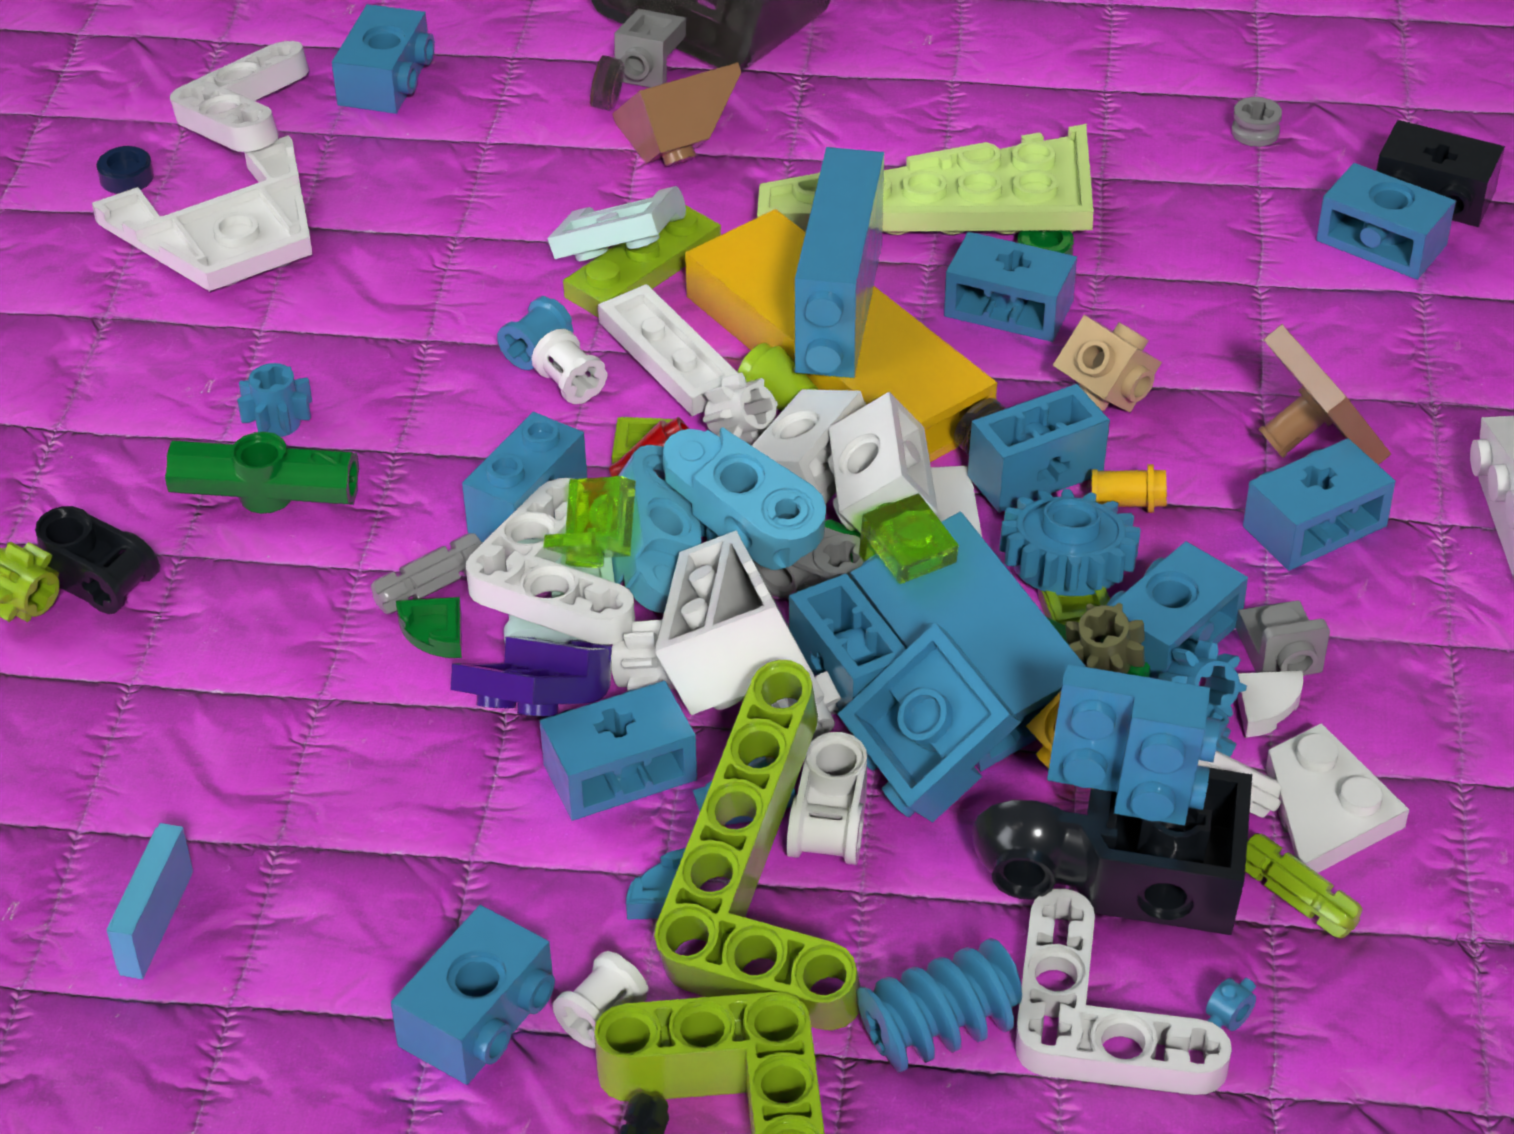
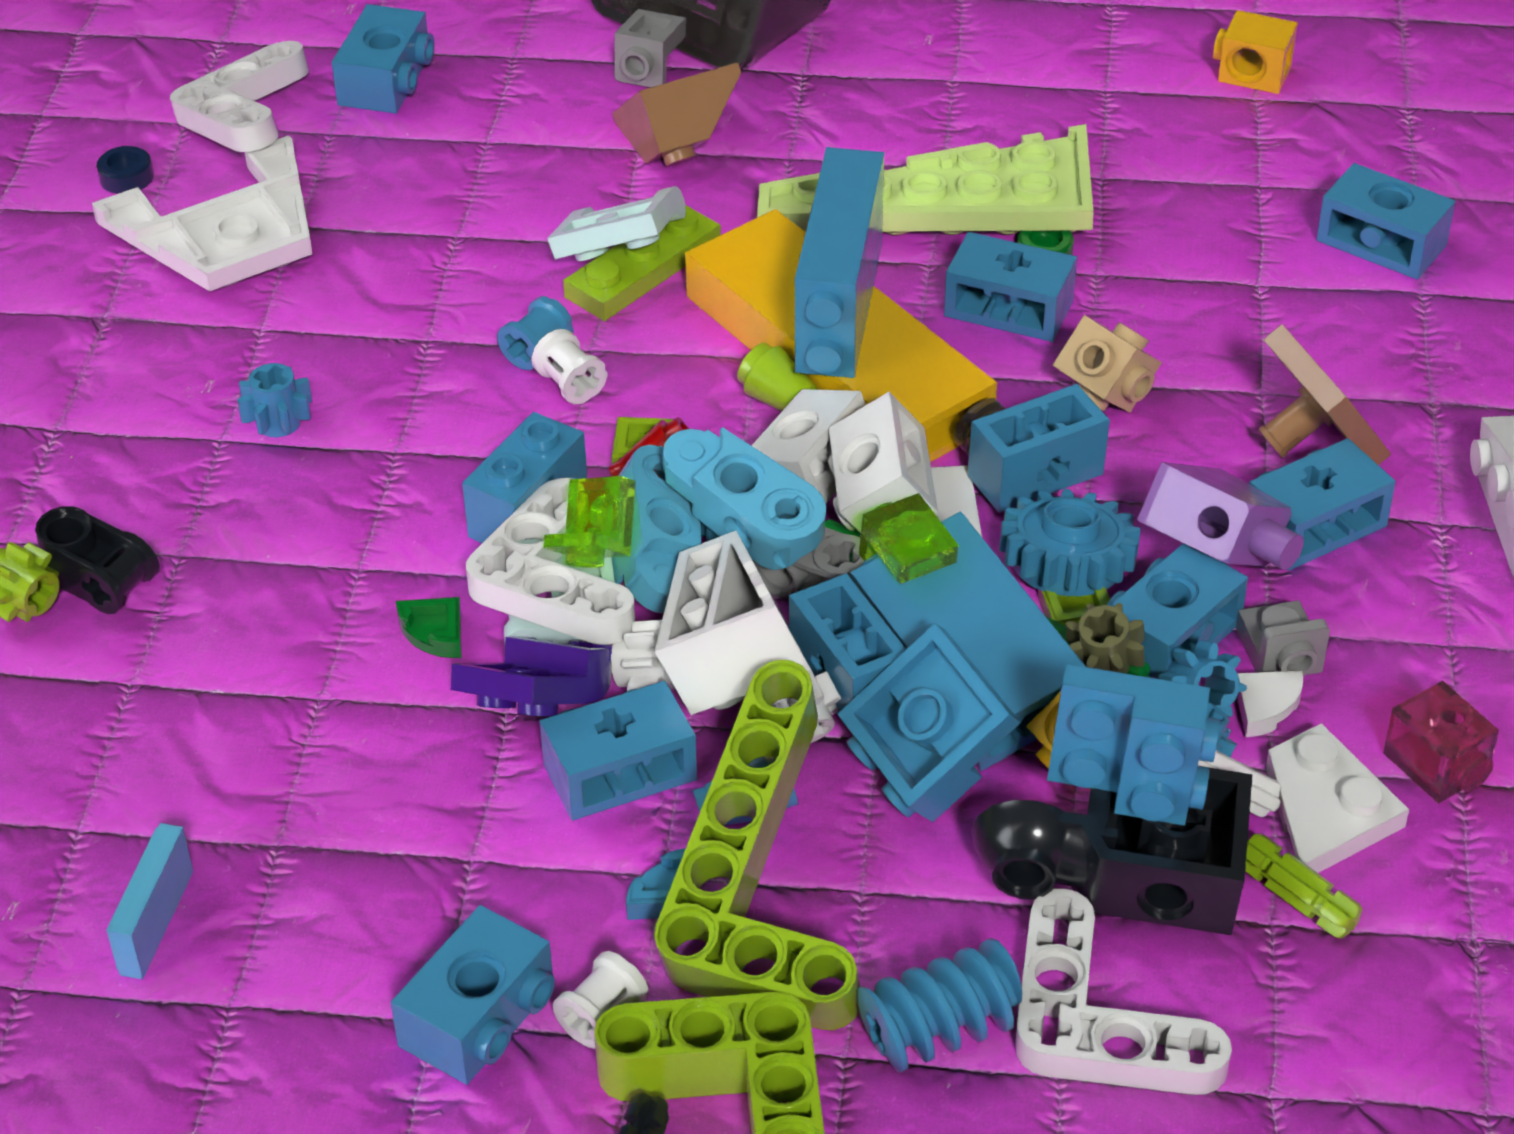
(262, 472): green piece -> none
(424, 574): light grey axle -> none
(607, 83): clear smoke tile -> none
(665, 346): white plate -> none
(740, 407): white gear -> none
(830, 799): white piece -> none
(1131, 487): yellow pin -> none
(1221, 516): none -> medium lavender torso
(1231, 1003): dark azure piece -> none
(1256, 121): light grey bush -> none
(1267, 36): none -> yellow brick
(1441, 742): none -> clear pink brick
(1446, 165): black brick -> none

